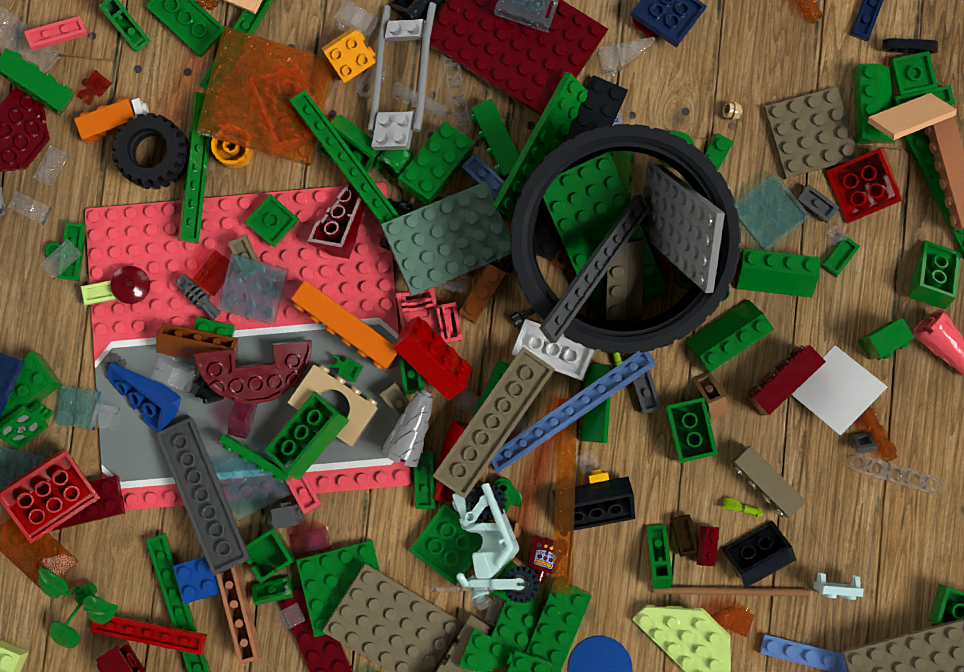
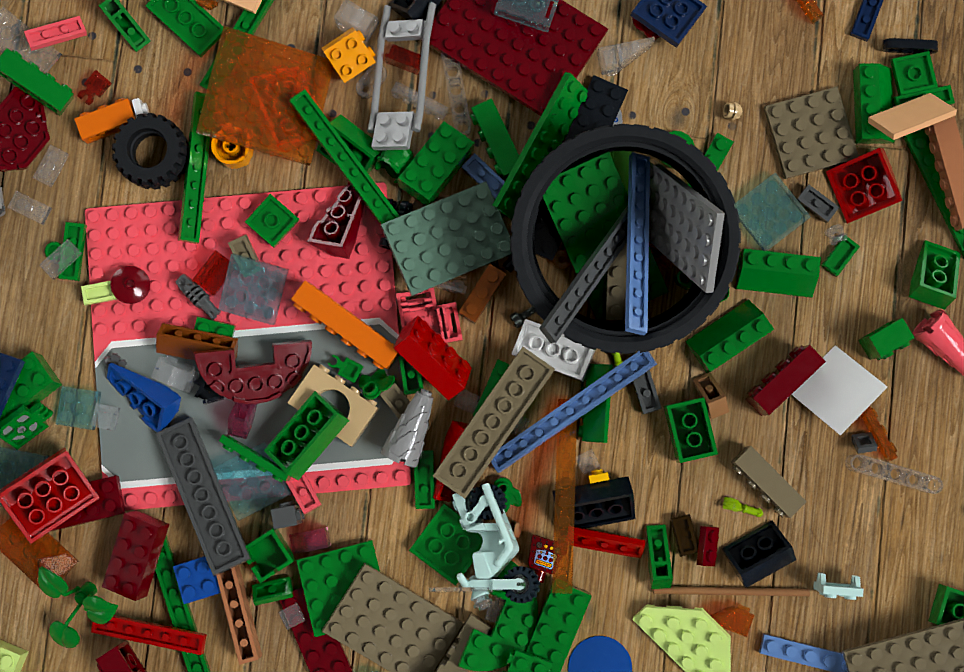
(135, 555): none -> dark red brick
(375, 384): none -> green plate
(404, 59): none -> clear red panel
(608, 543): none -> red plate
(637, 245): none -> medium blue plate

